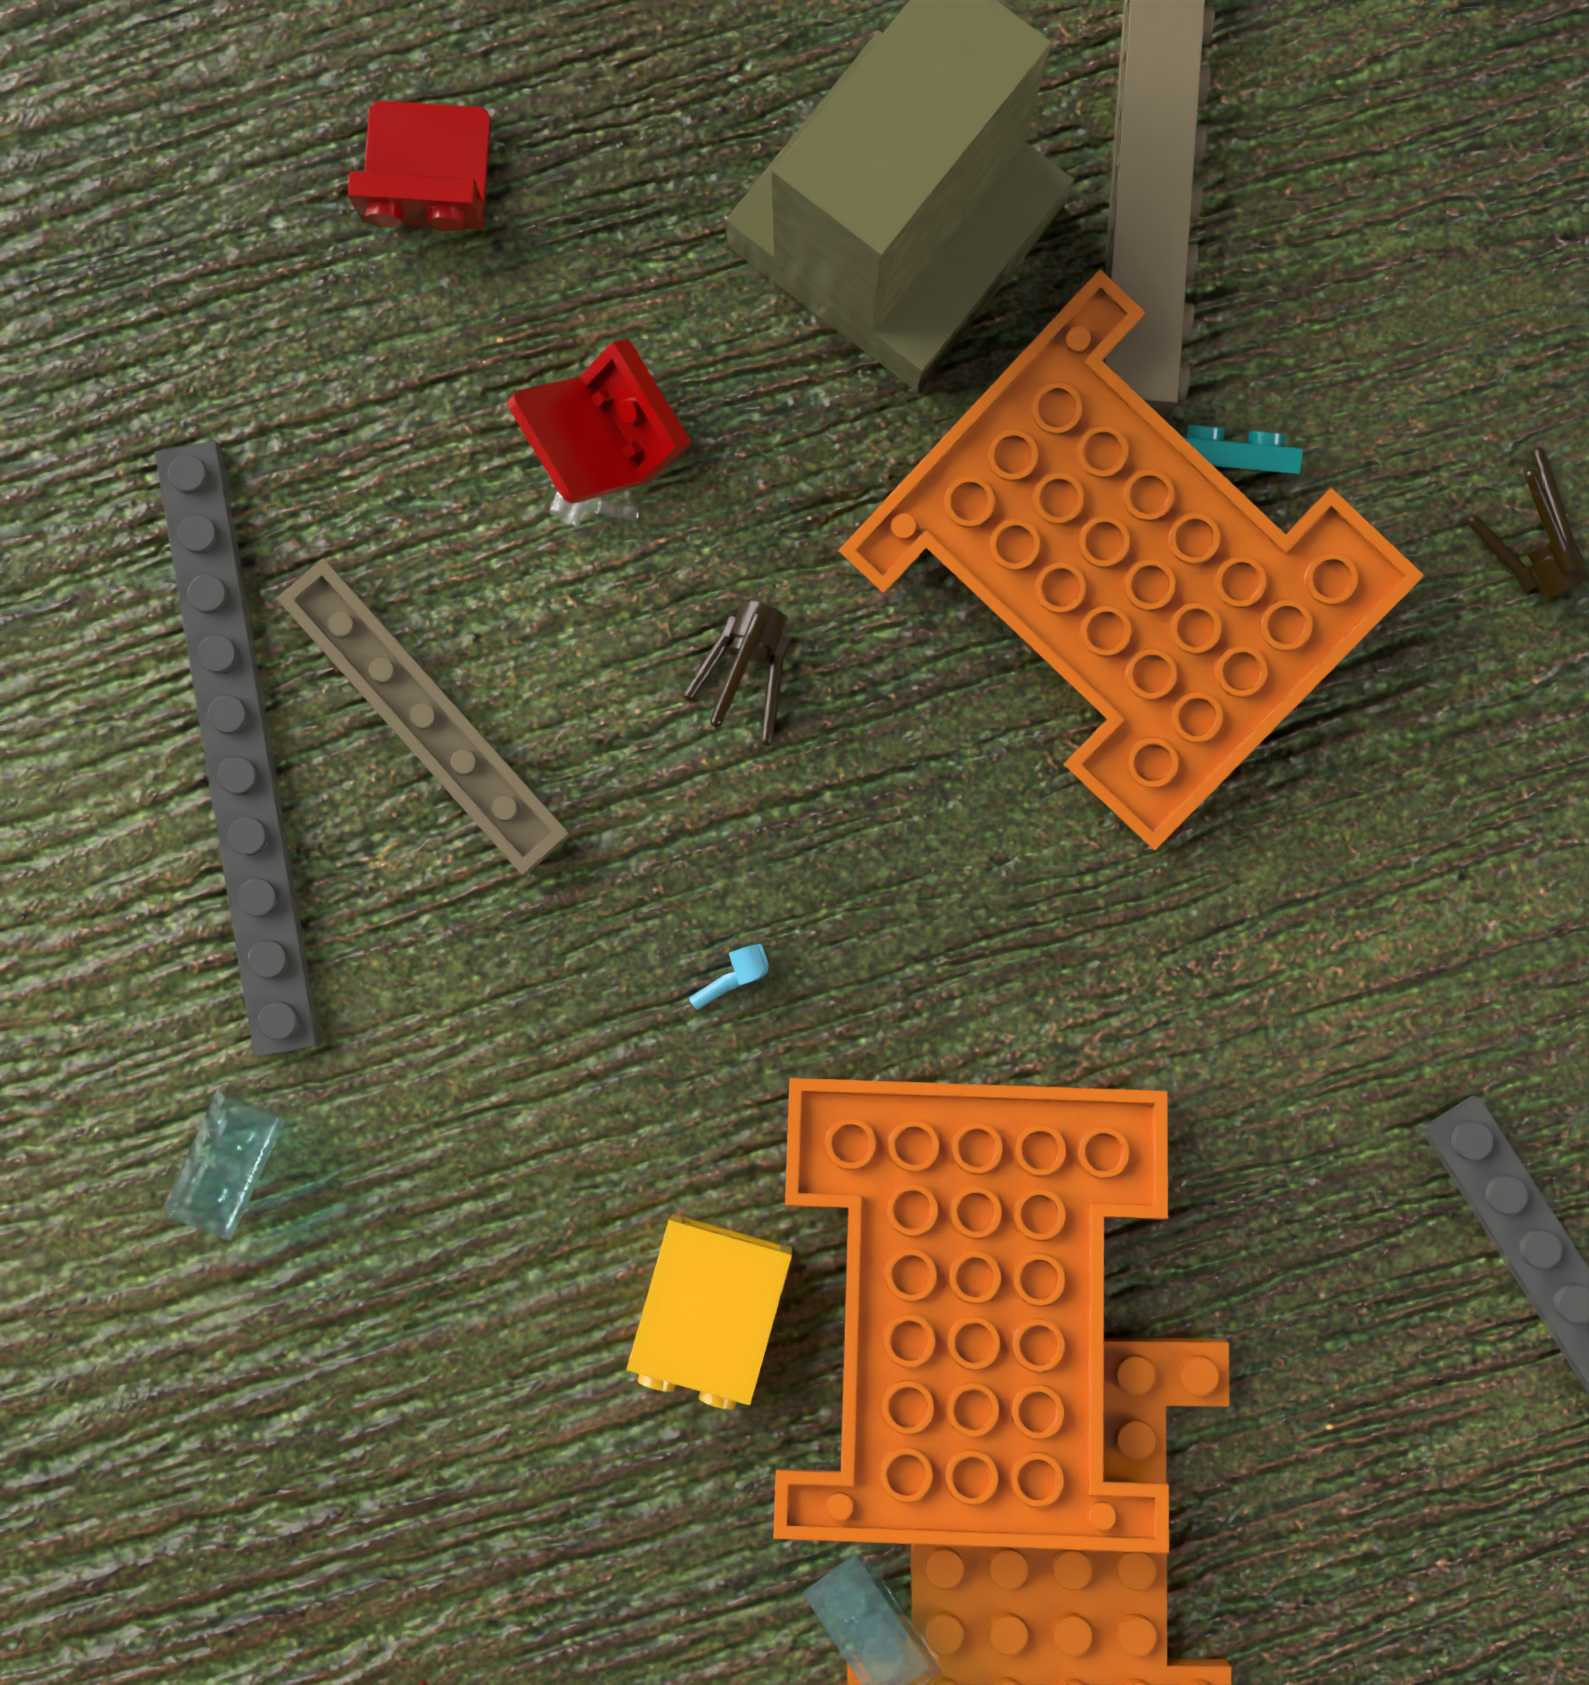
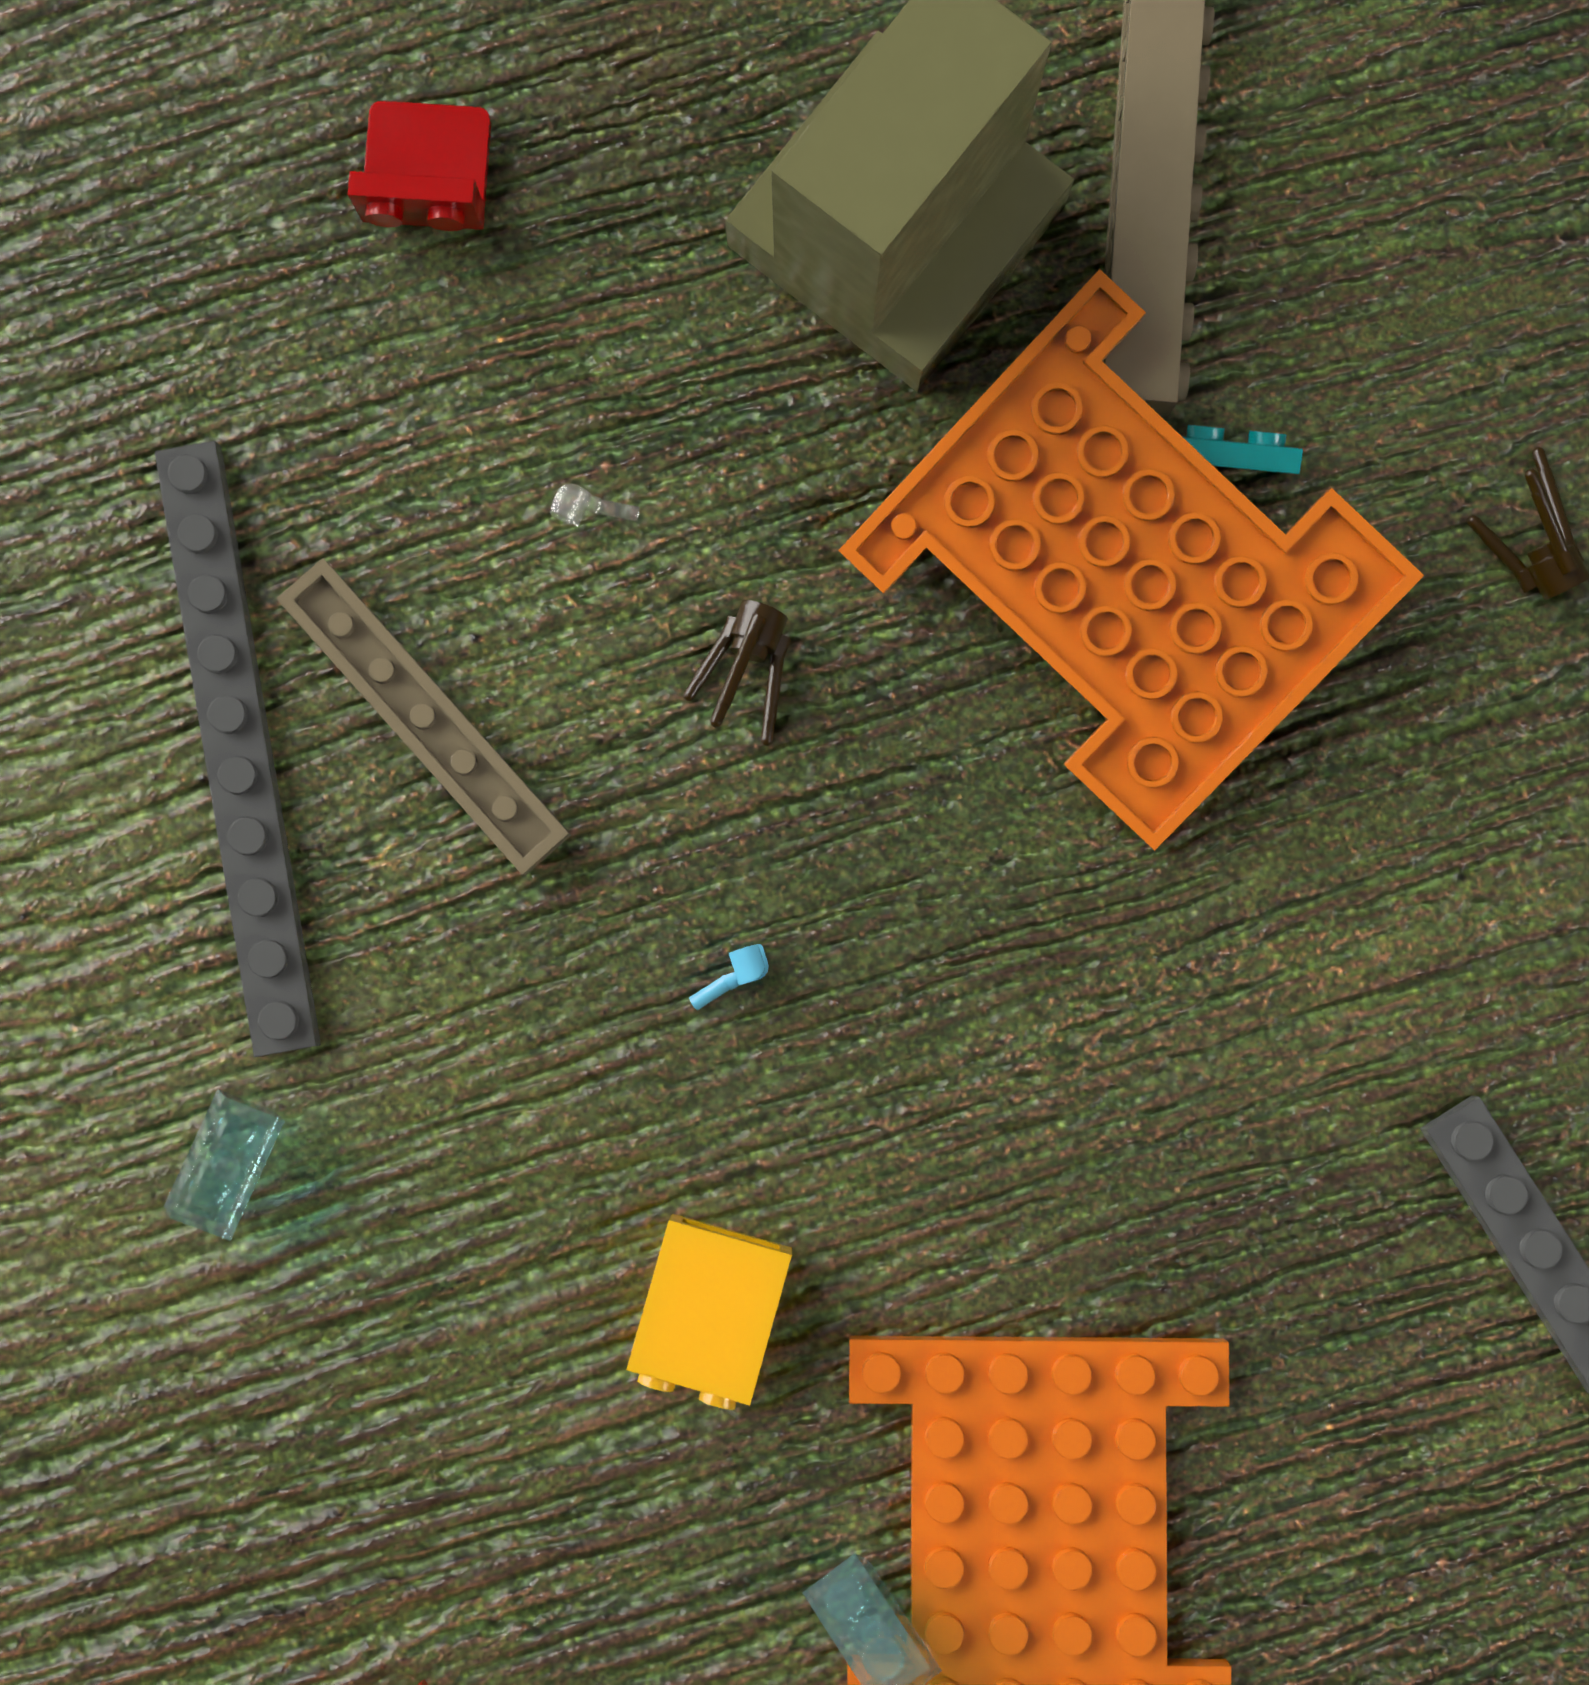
(601, 427): red bracket -> none
(974, 1310): orange piece -> none

